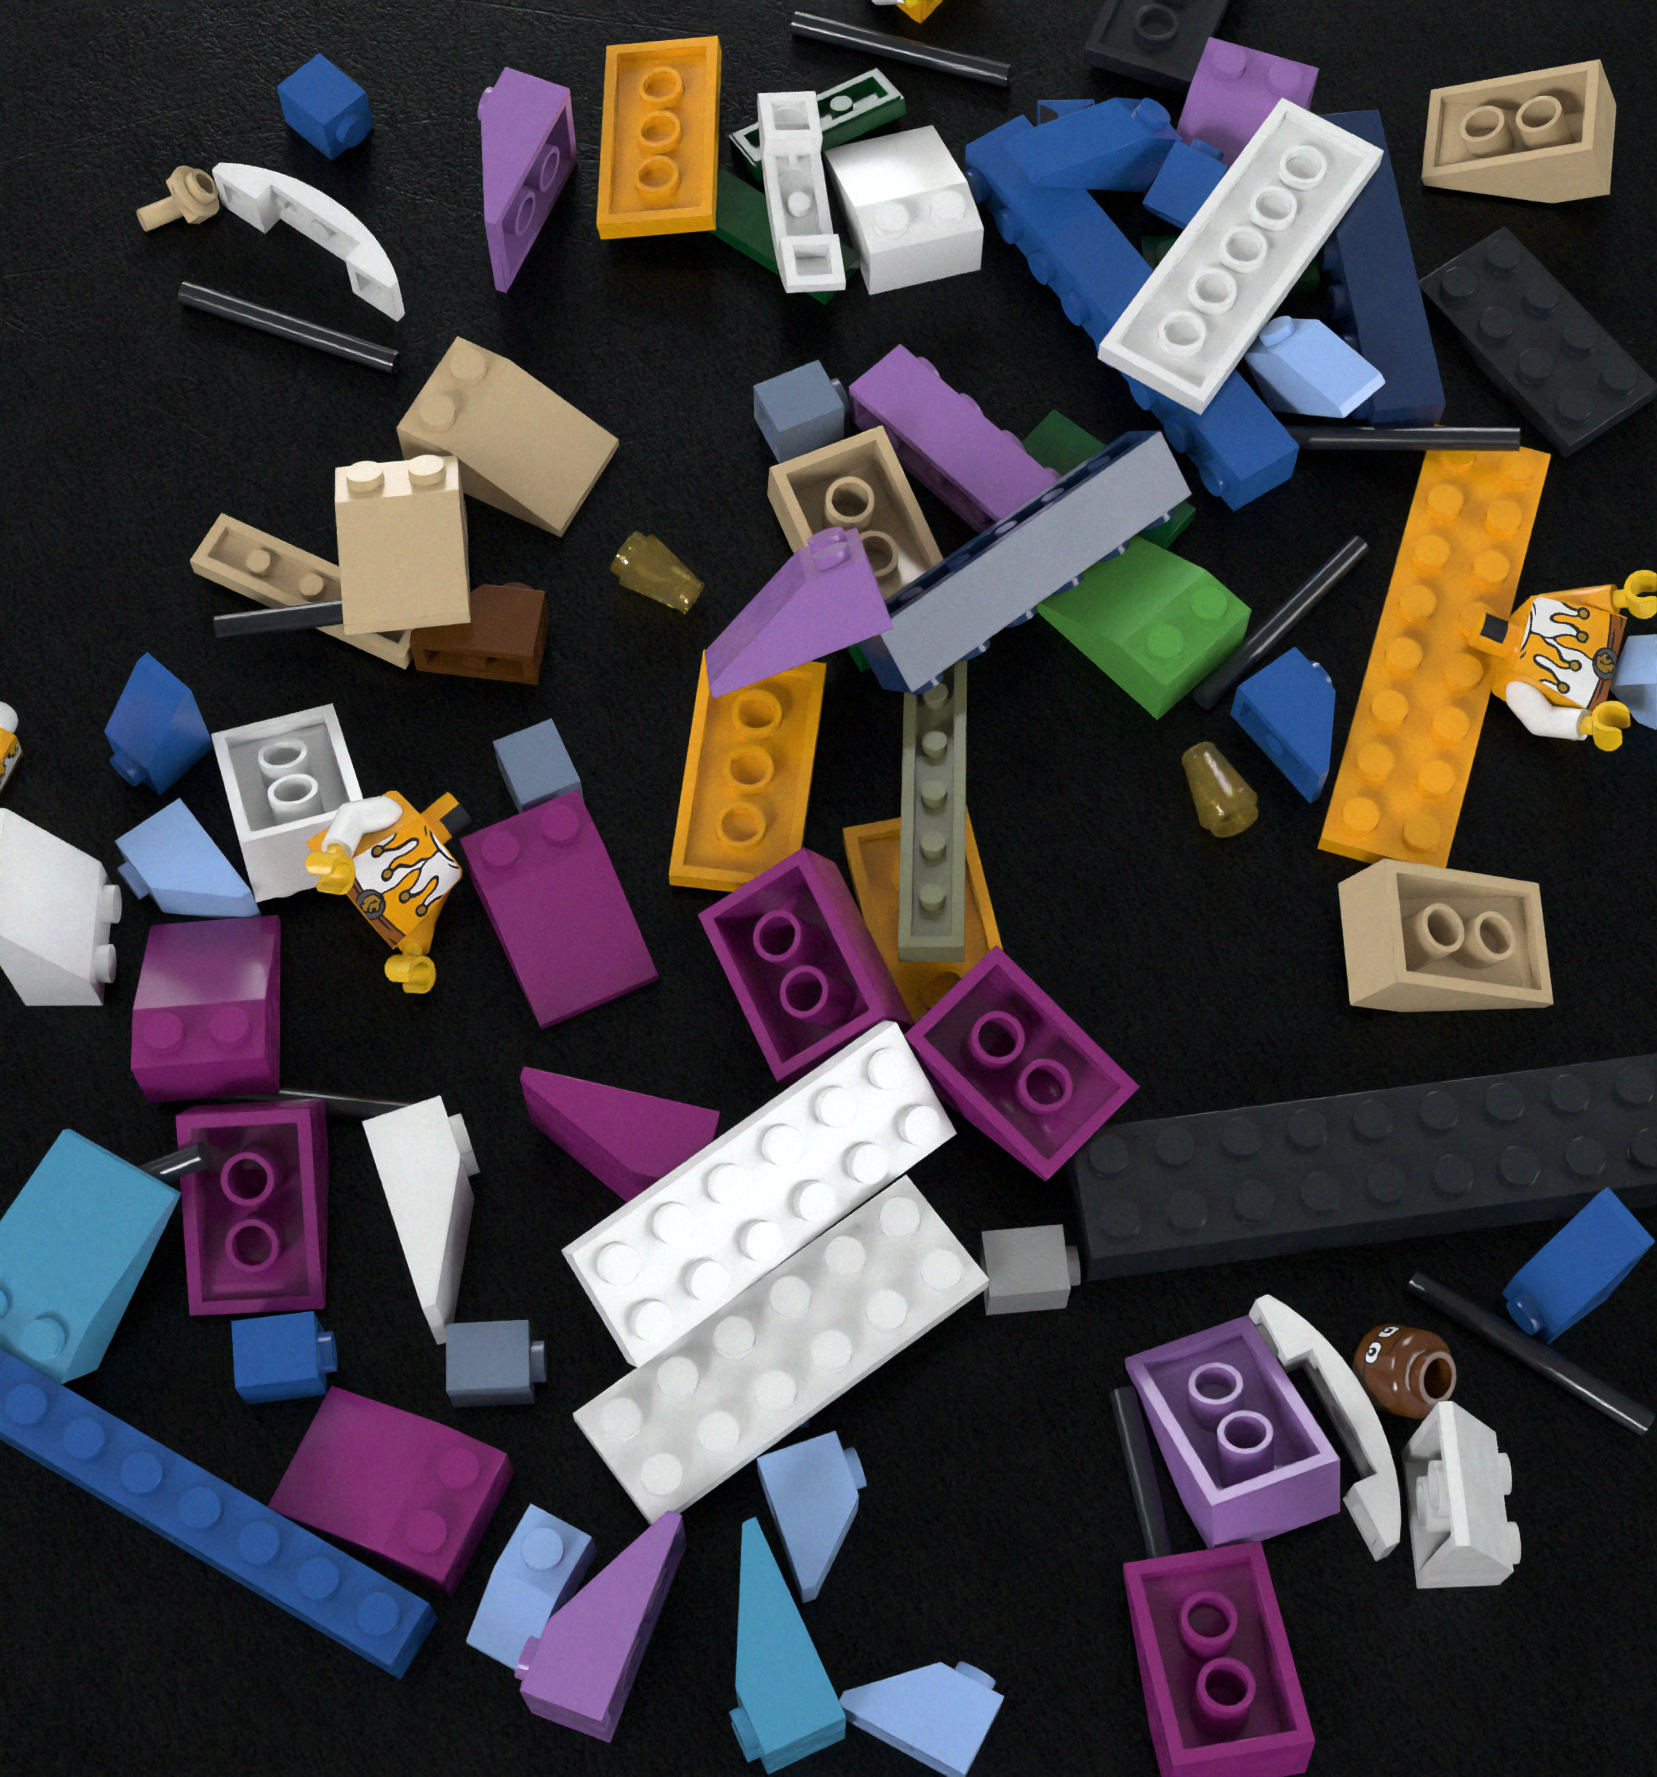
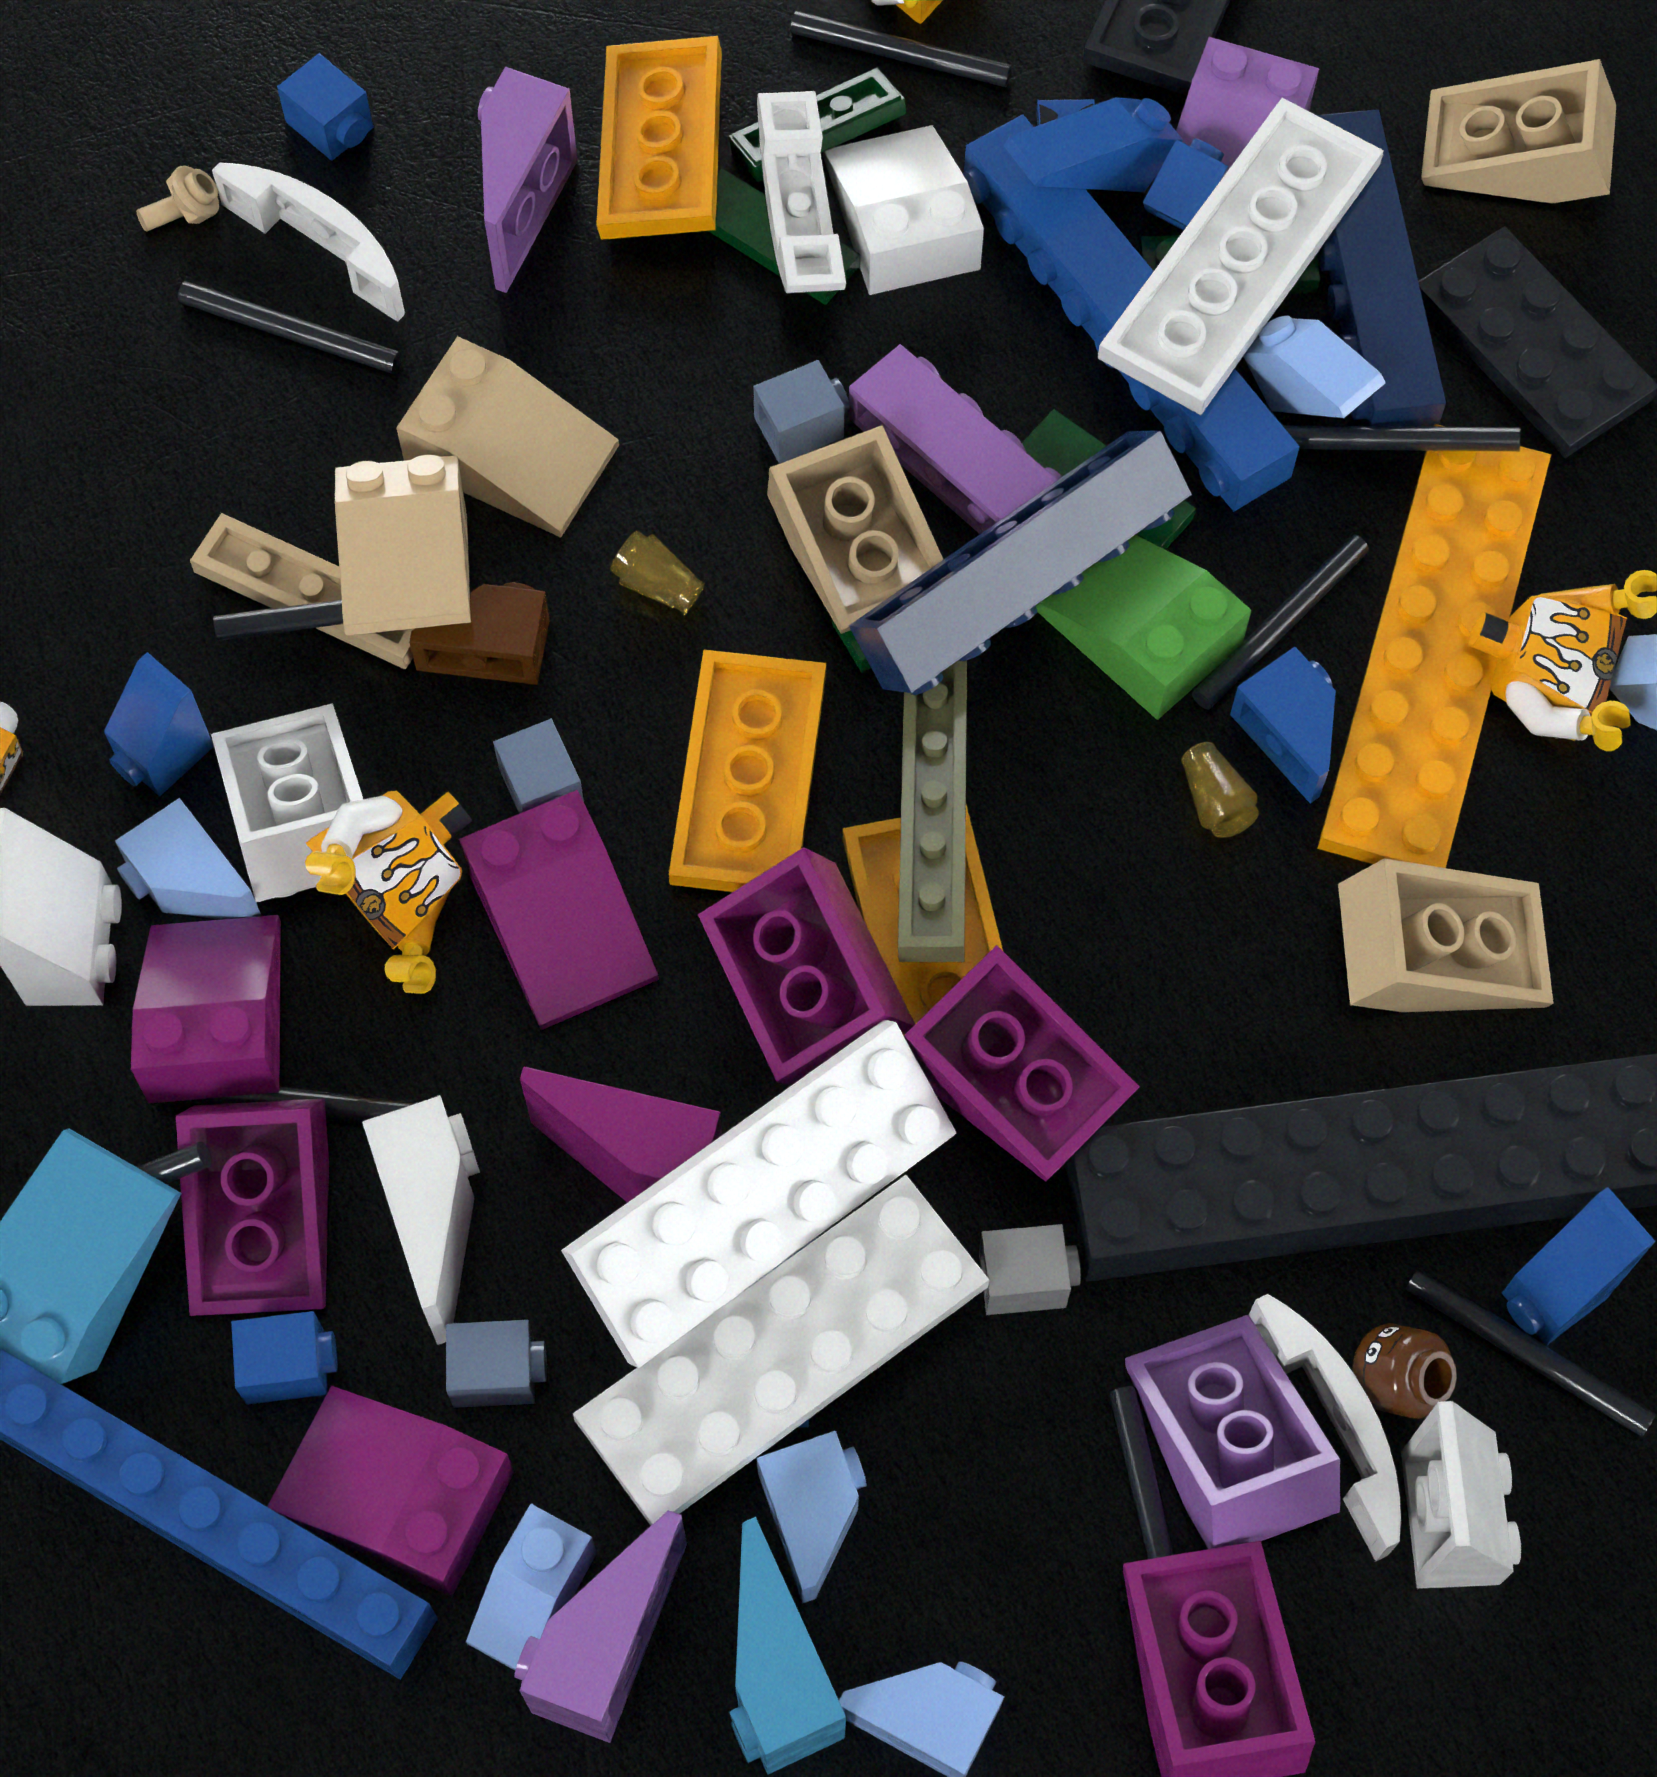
(807, 610): medium lavender slope -> none

